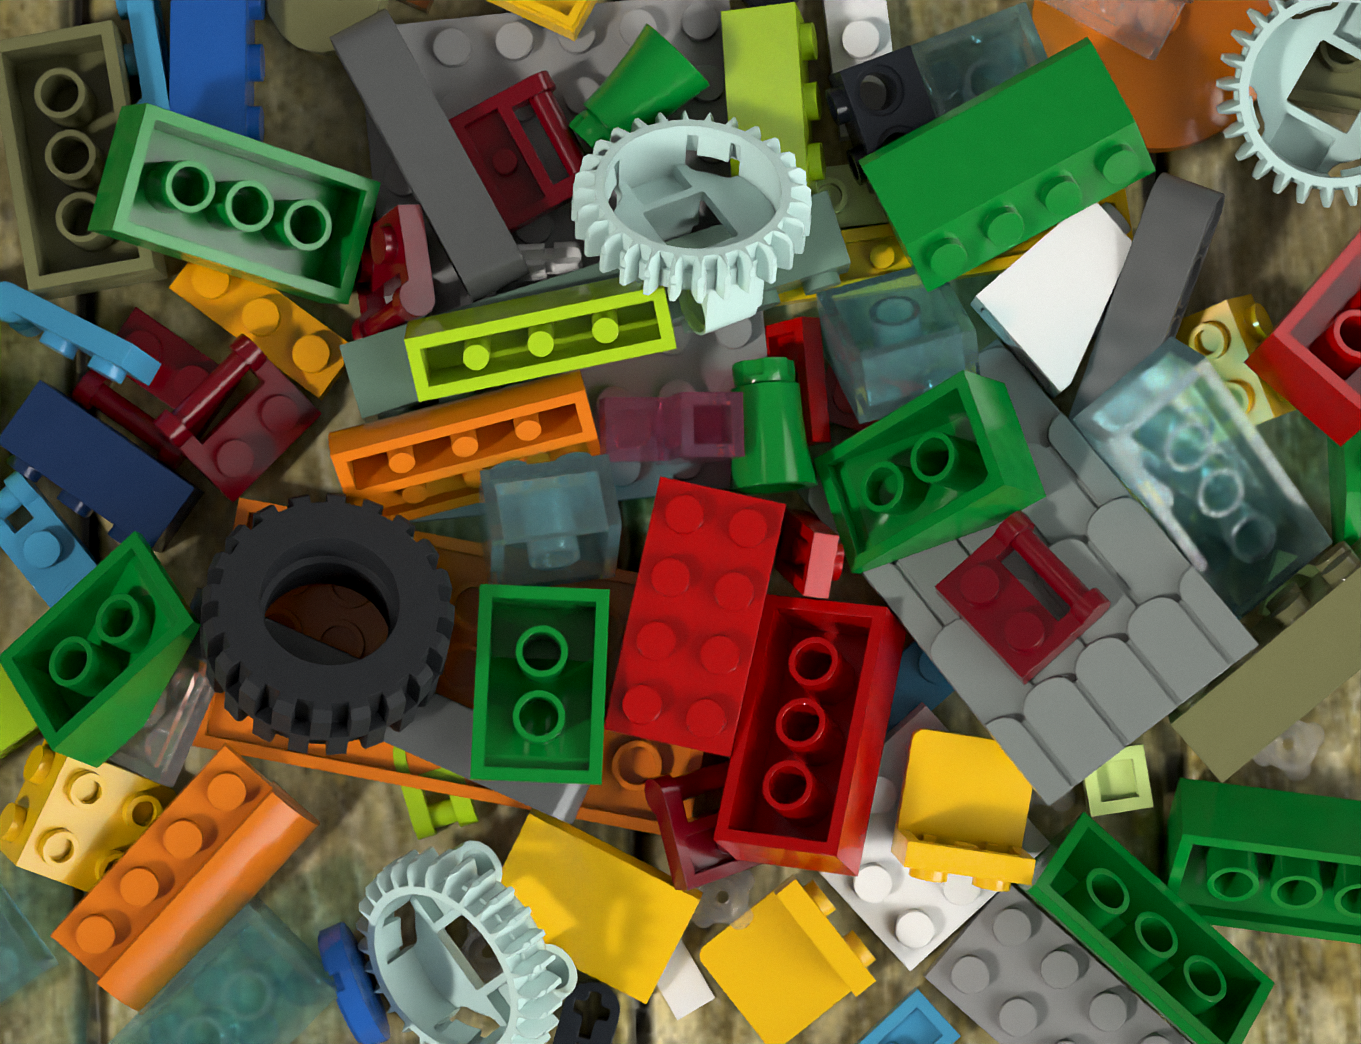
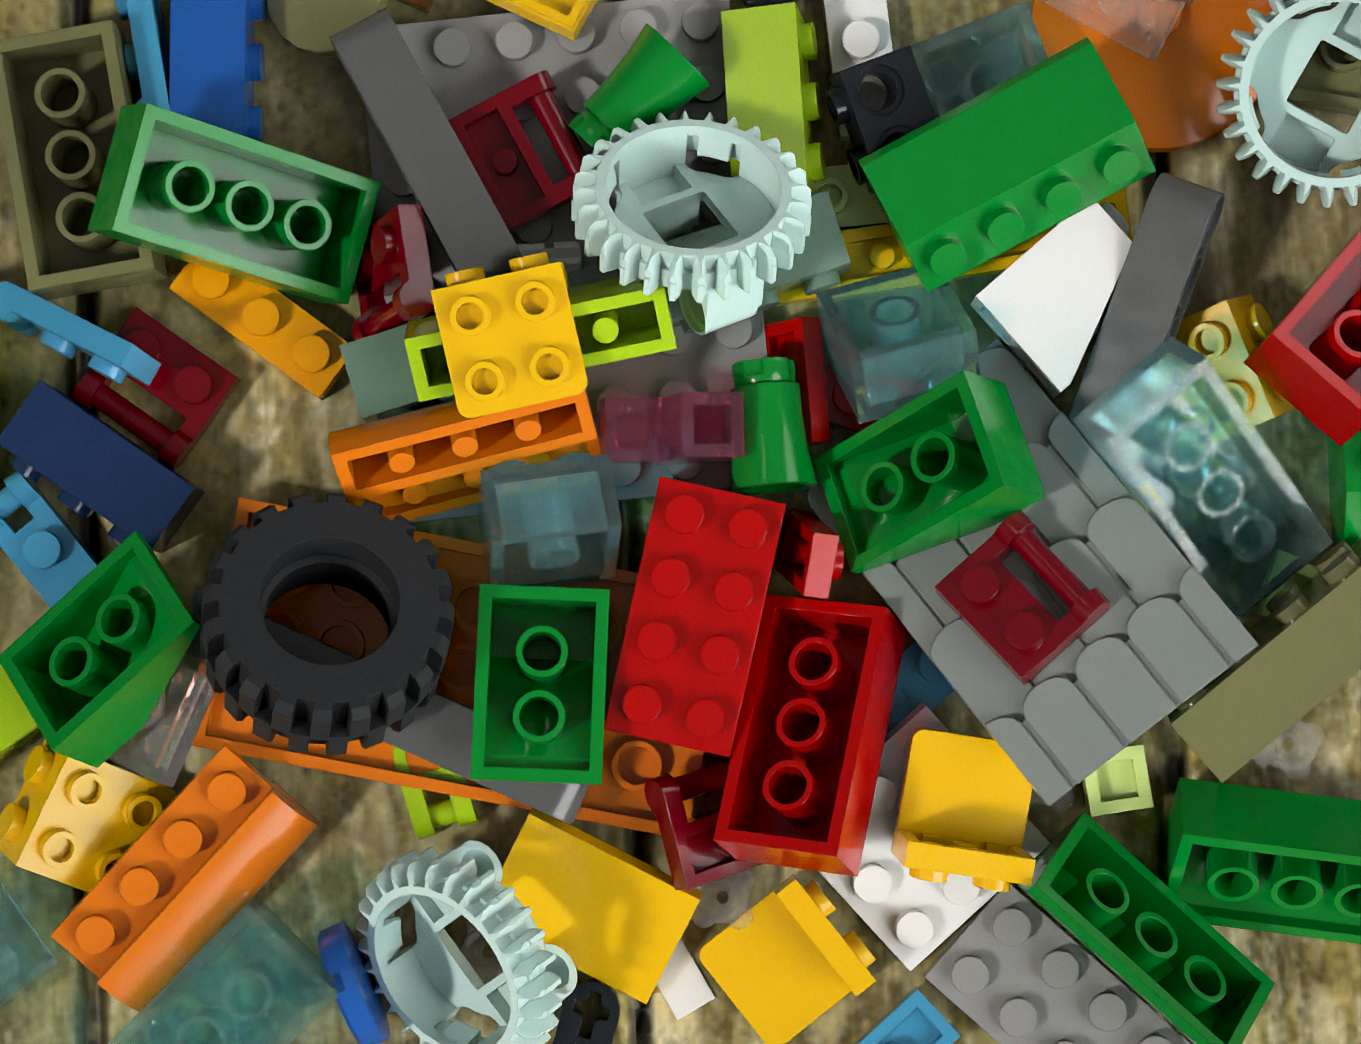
(251, 432): dark red plate -> none
(510, 336): none -> yellow bracket

